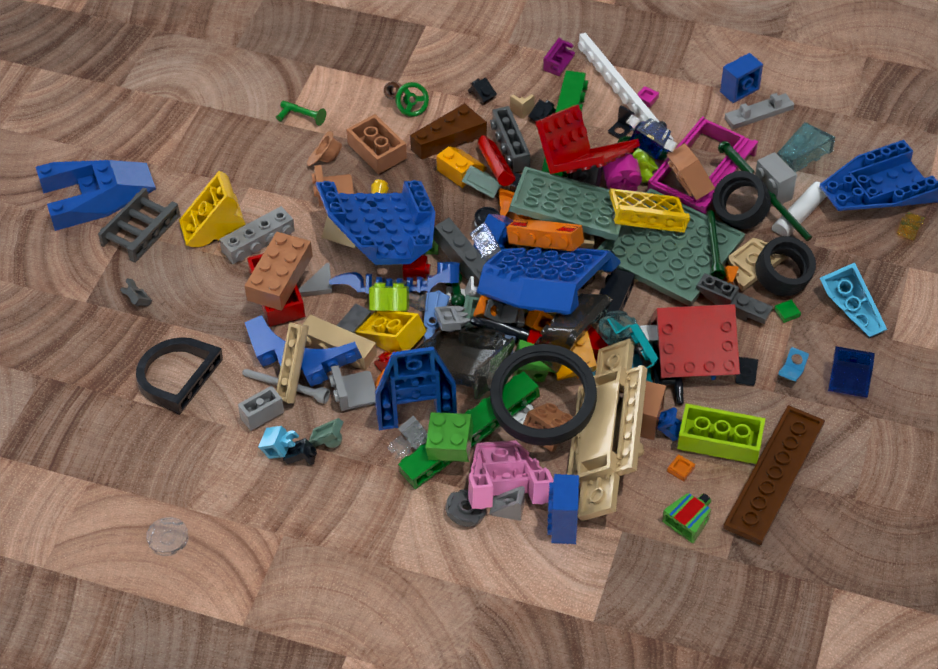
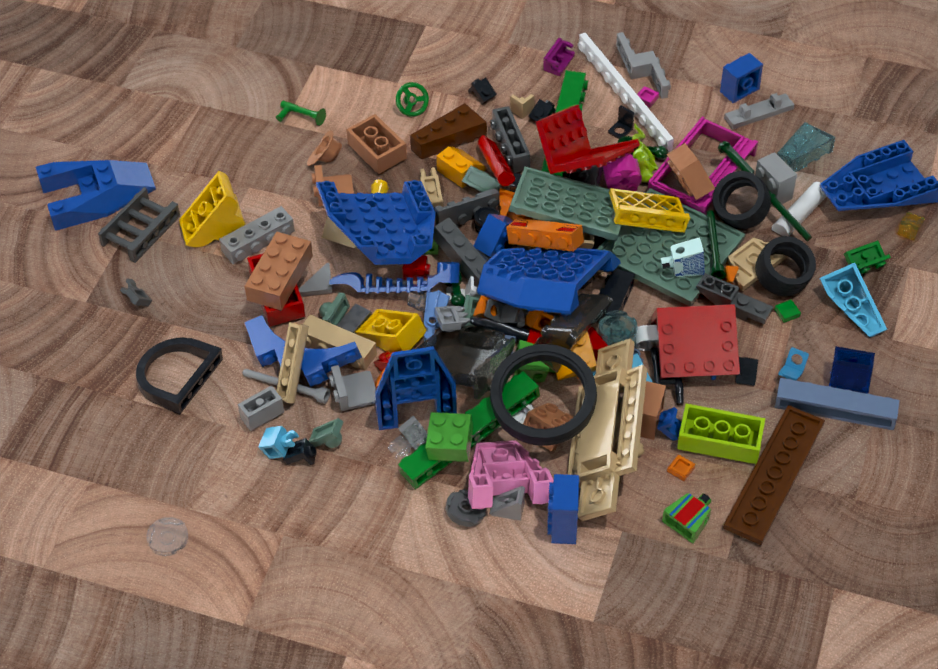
(334, 311): none -> sand green tile
(388, 89): reddish brown brick -> none
(389, 297): lime brick -> none
(432, 187): none -> tan hinge
(465, 210): none -> dark grey wing
(485, 241): clear plate -> none
(638, 337): teal piece -> none
(643, 65): none -> light grey bracket
(652, 136): clear blue torso -> none
(686, 258): none -> light aqua torso
(838, 403): none -> sand blue brick
(867, 257): none -> green bracket

